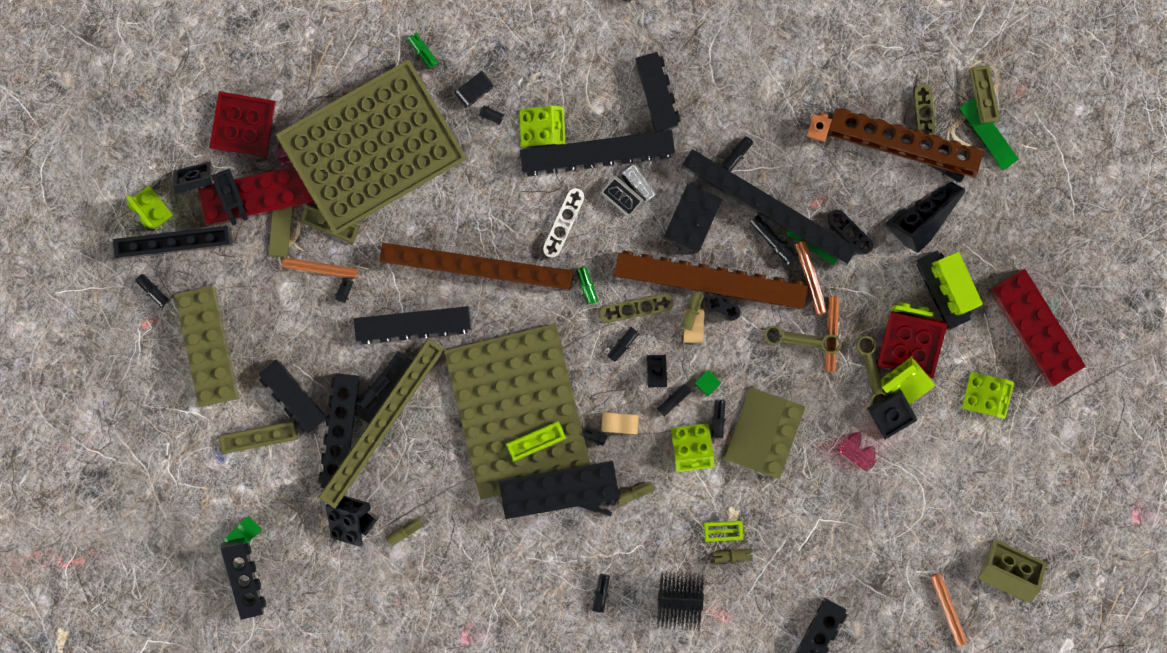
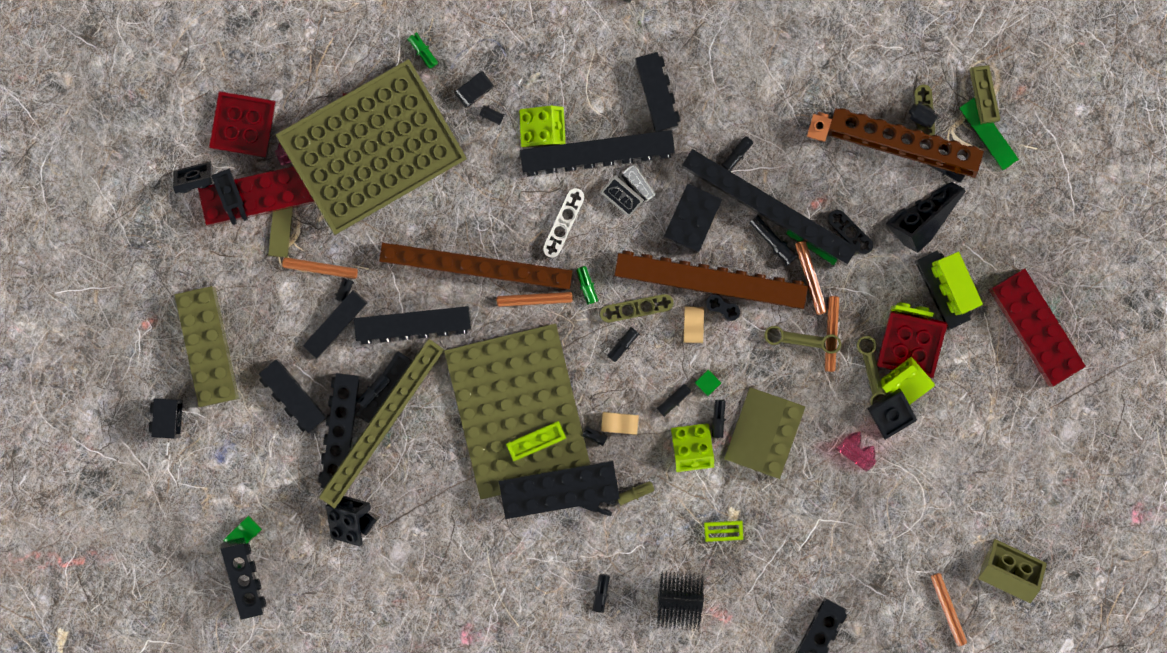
(150, 208): lime bracket -> none
(152, 290): black axle -> none
(166, 418): none -> black brick
(172, 242): black brick -> none
(258, 437): olive tile -> none
(314, 218): olive tile -> none
(335, 324): none -> black tile
(404, 531): olive axle -> none
(533, 299): none -> nougat axle
(656, 371): black slope -> none
(692, 310): olive axle -> none
(732, 556): olive pin -> none
(922, 115): none -> black brick
(988, 395): lime bracket -> none

